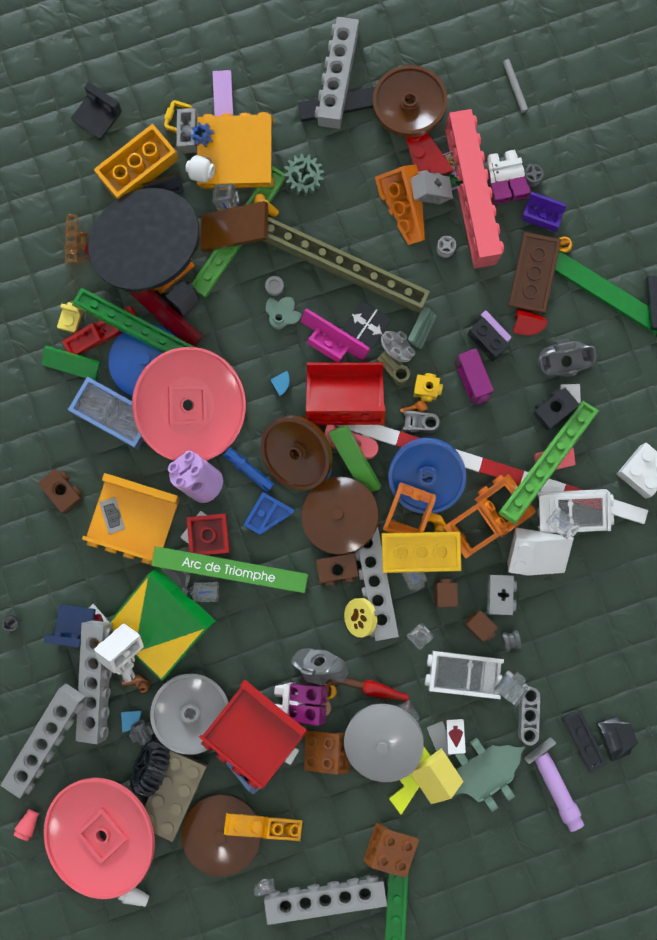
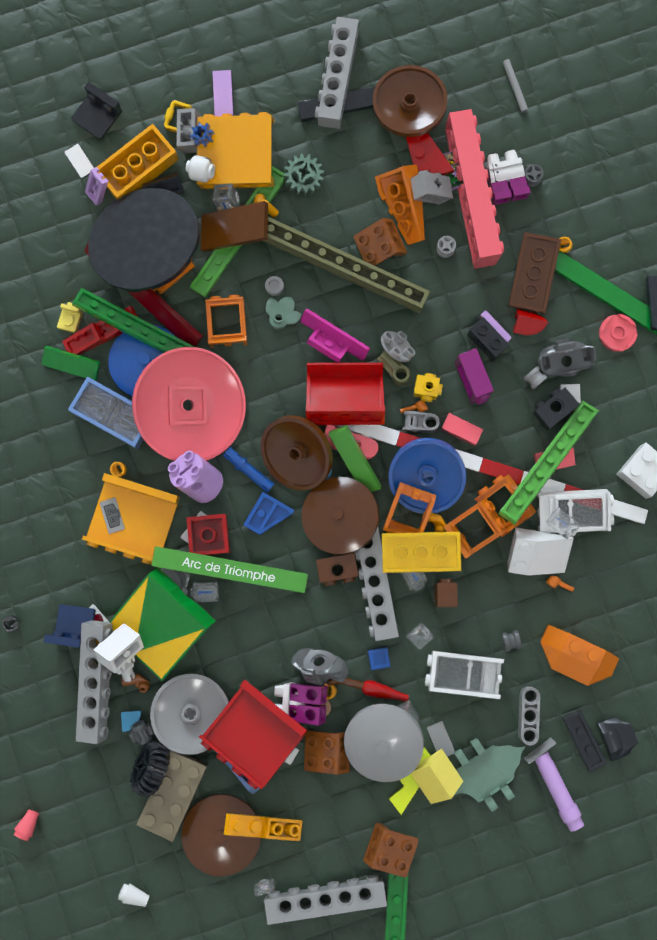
(15, 780): light grey brick -> none
(53, 482): reddish brown brick -> none
(75, 246): clear orange piece -> none
(78, 852): coral dish -> none
(79, 160): none -> white sticker
(98, 189): none -> lavender tile
(115, 470): none -> light orange hinge
(183, 297): black brick -> none
(226, 339): none -> orange window
(281, 383): dark azure tile -> none
(360, 617): light yellow tile -> none
(367, 324): black sticker -> none
(379, 658): none -> blue tile
(380, 242): none -> dark orange bracket
(422, 327): sand green tile -> none
(455, 736): white sticker -> none
(462, 429): none -> coral slope
(480, 626): reddish brown brick -> none
(495, 586): light grey brick -> none
(512, 687): clear brick -> none
(535, 377): none -> light grey wheel
(543, 212): dark purple bracket -> none
(553, 581): none -> orange hand
(577, 657): none -> orange wedge
(618, 332): none -> coral tile

